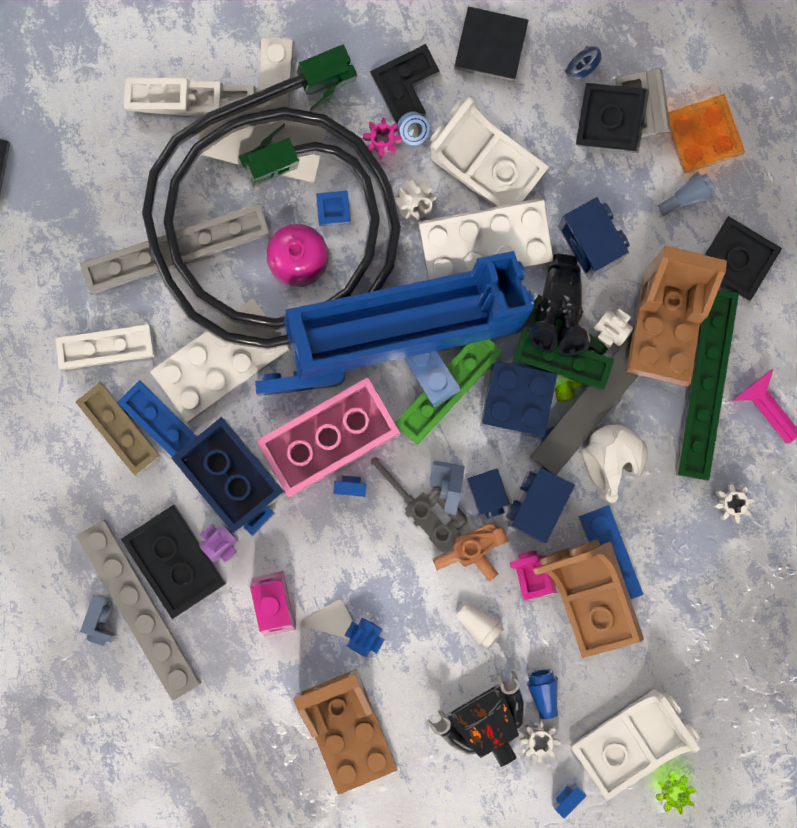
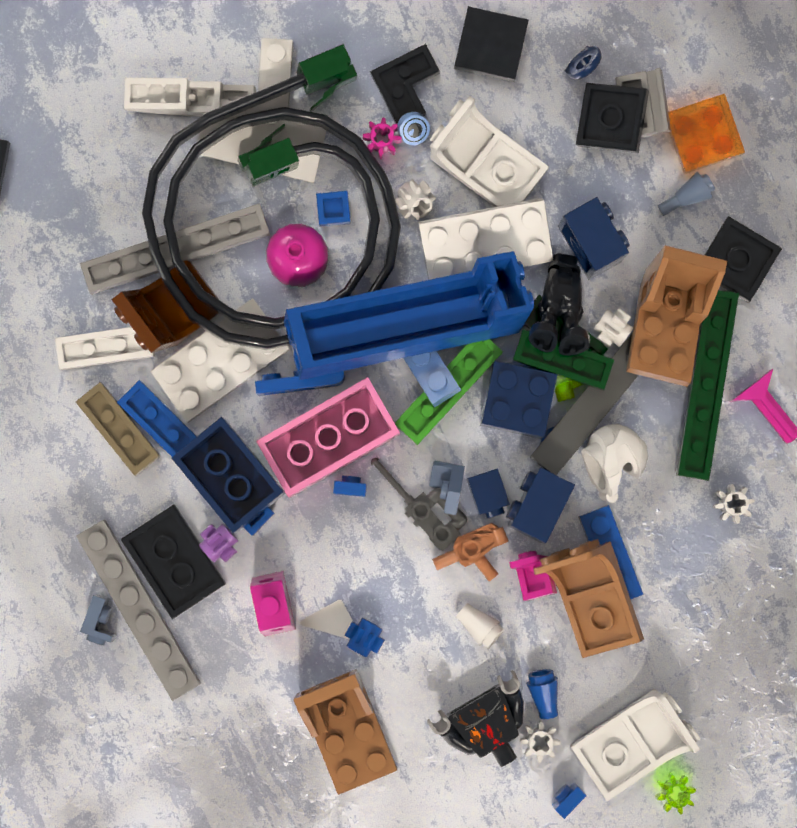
(156, 314): none -> reddish brown bracket

